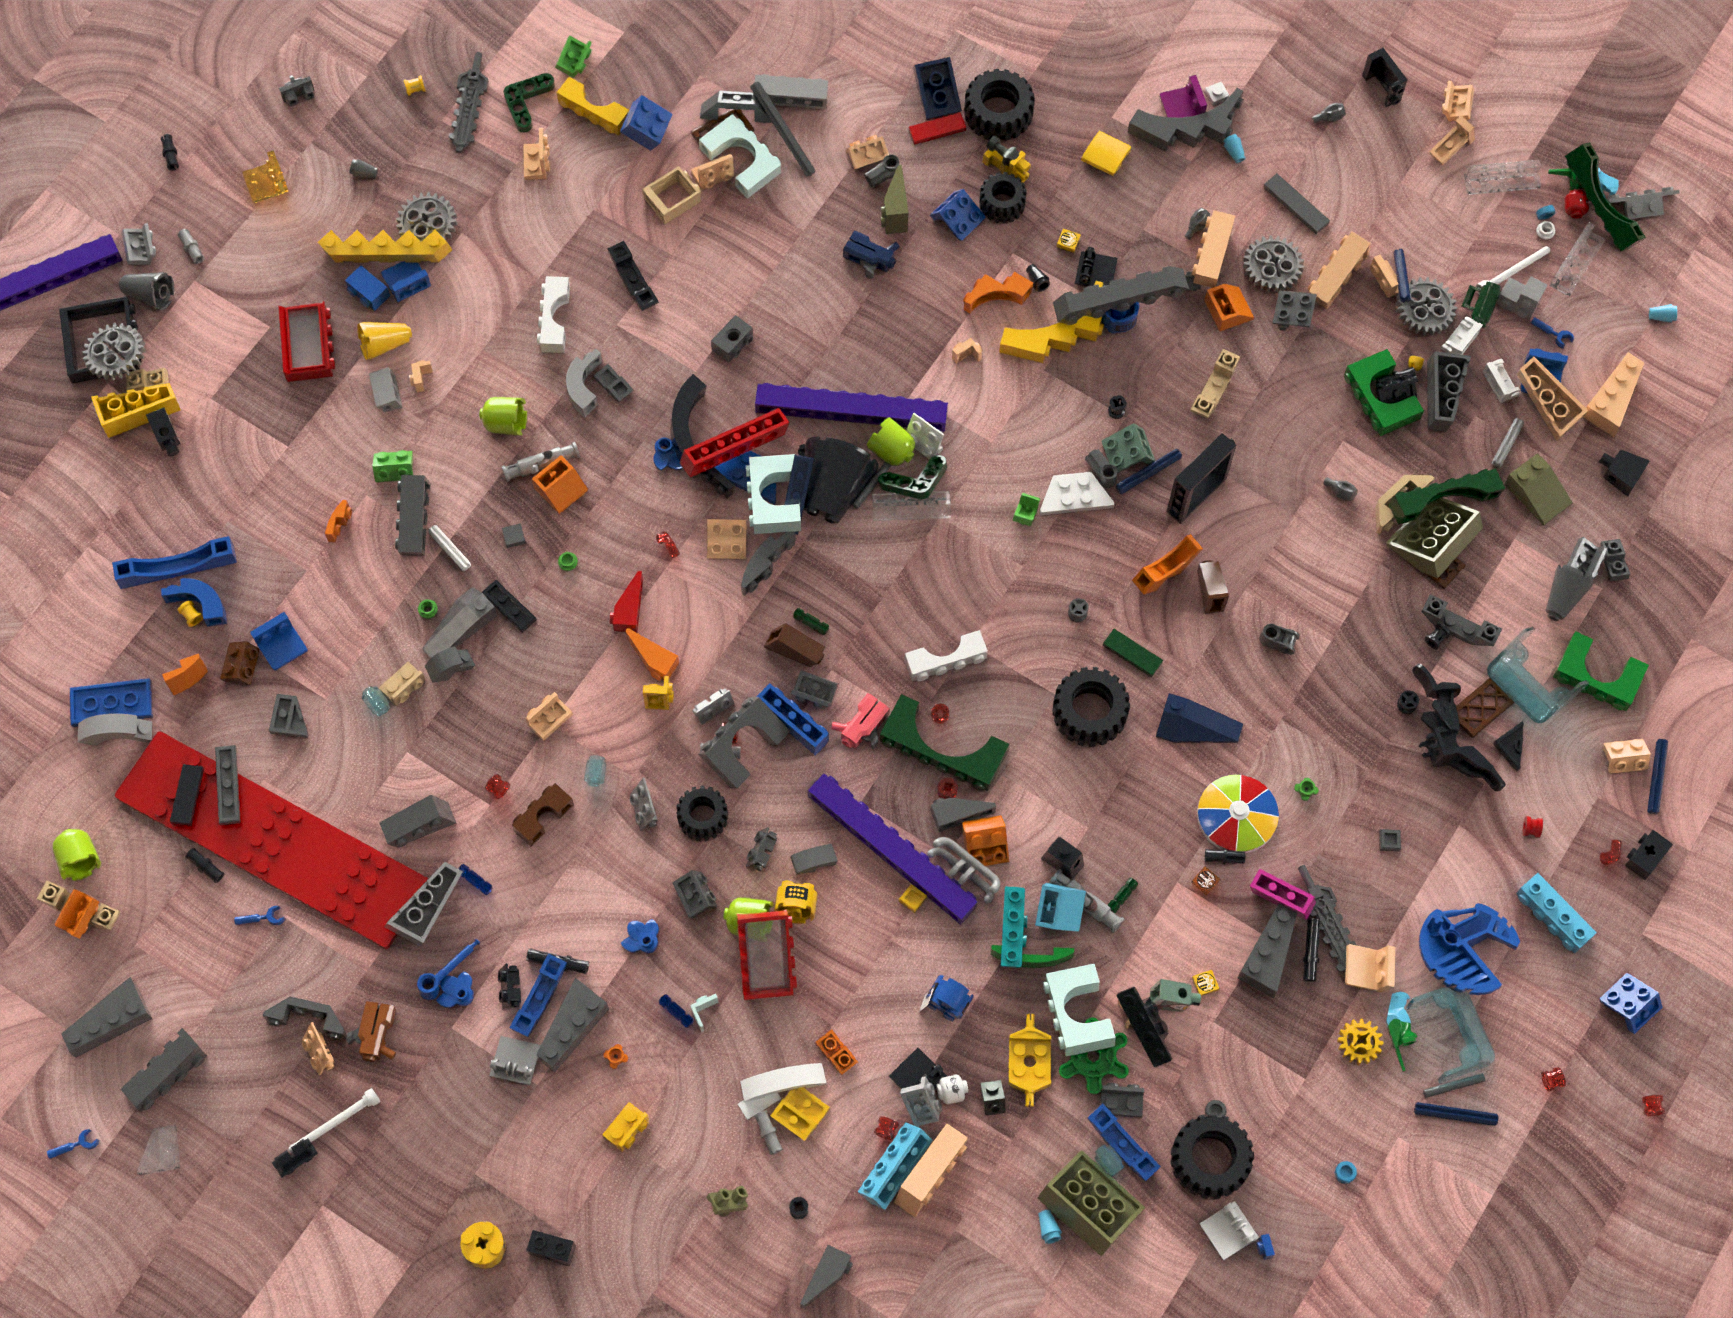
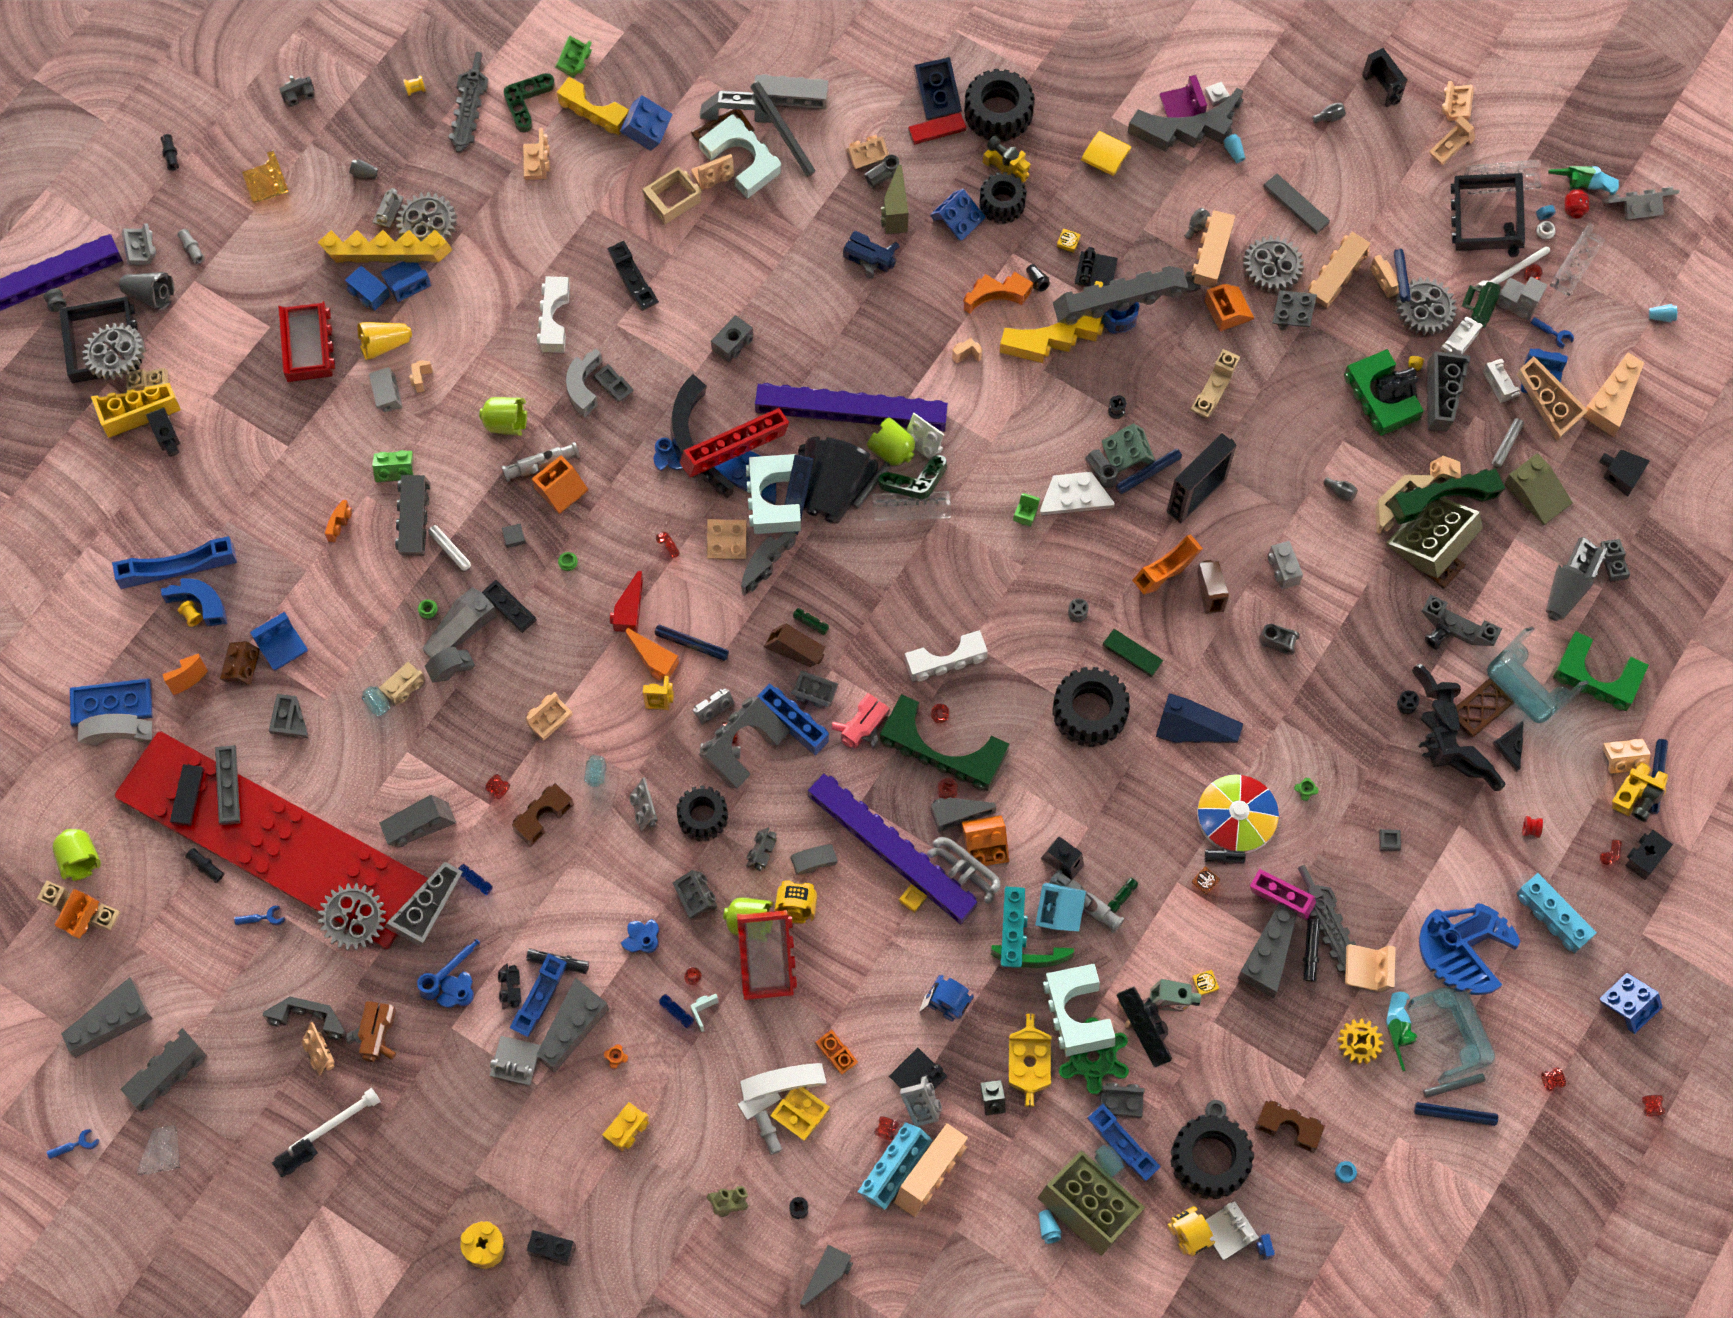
(54, 300): none -> dark grey wheel
(369, 923): none -> light grey gear
(388, 208): none -> light grey hinge
(690, 973): none -> clear red hinge
(691, 642): none -> dark blue axle
(952, 1089): white head -> none
(1191, 1232): none -> yellow brick
(1285, 565): none -> light grey brick
(1307, 1130): none -> reddish brown arch
(1445, 468): none -> light nougat bracket
(1488, 181): none -> black window
(1509, 230): none -> black axle
(1533, 267): none -> clear red bush
(1585, 164): dark green arch -> none
(1641, 786): none -> yellow hips

